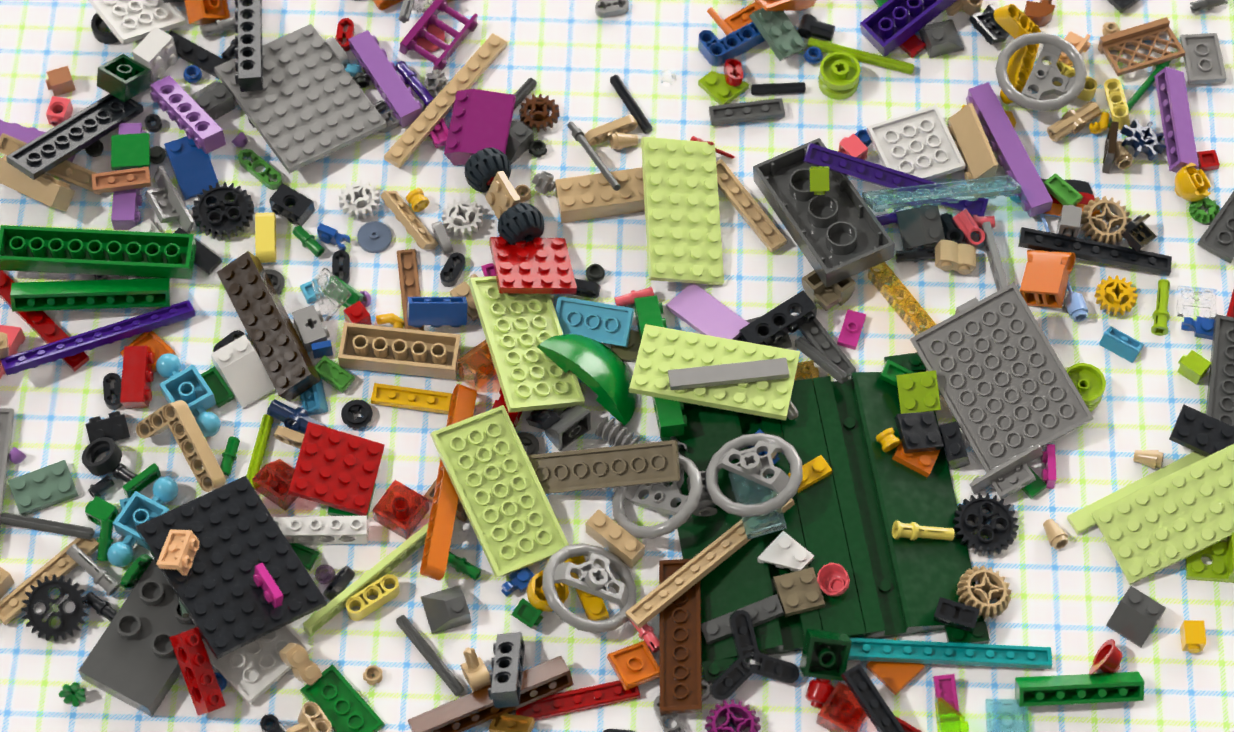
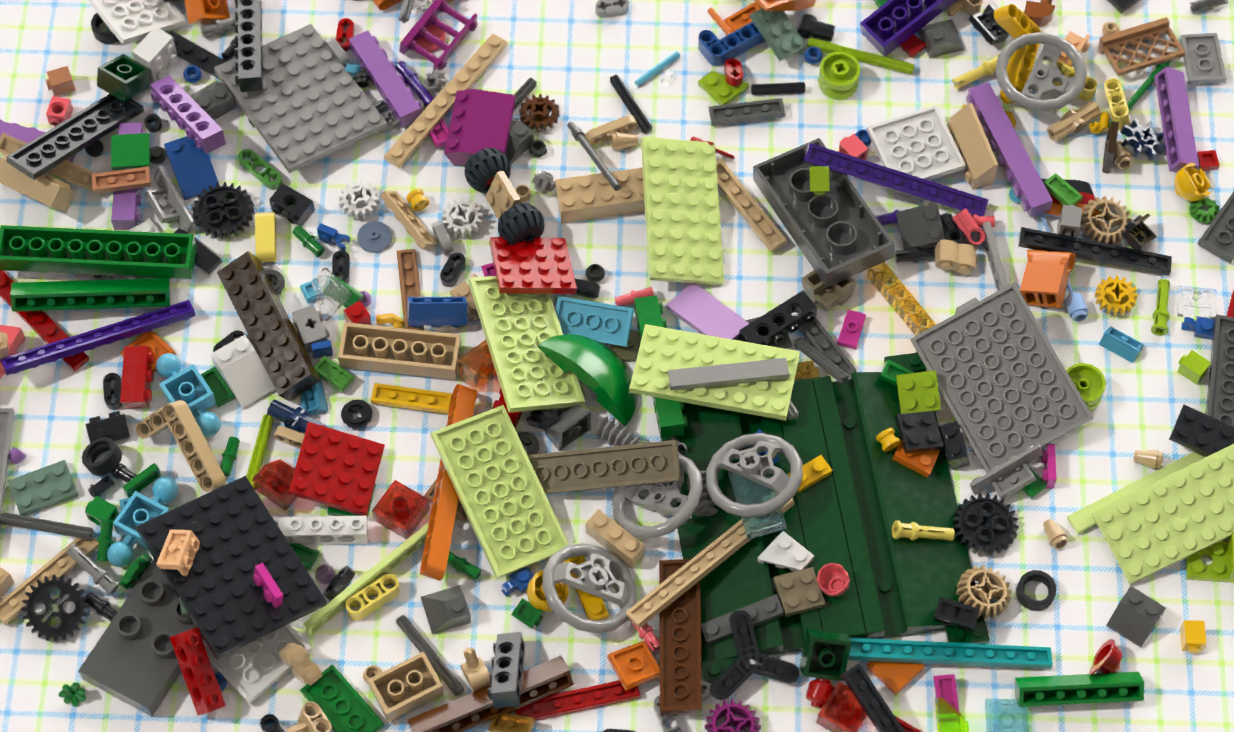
(240, 140): medium lavender hinge -> none
(405, 687): none -> tan brick
(656, 69): none -> medium azure bar
(941, 192): clear light blue plate -> none
(987, 68): none -> light yellow pin
(1043, 577): none -> black tyre

